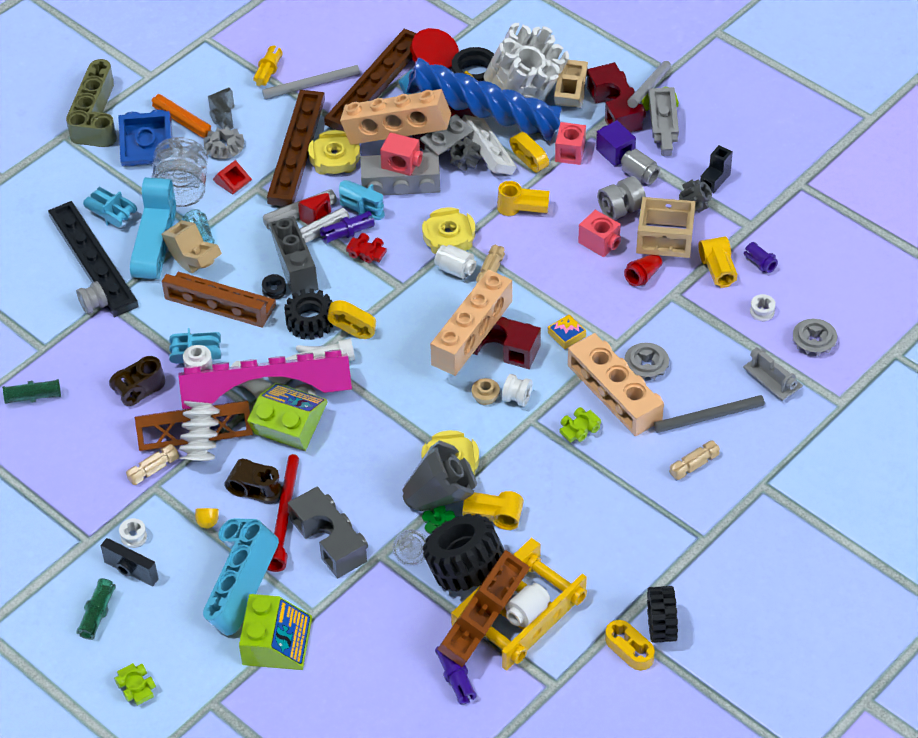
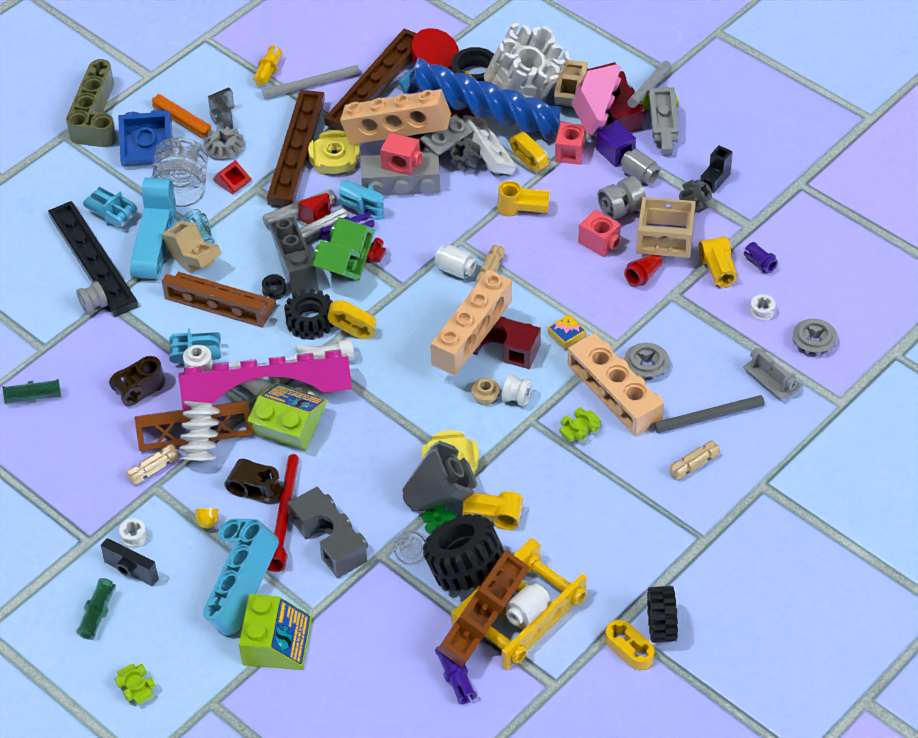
(346, 250): none -> bright green brick
(443, 218): light yellow plate -> none
(595, 96): none -> bright pink slope

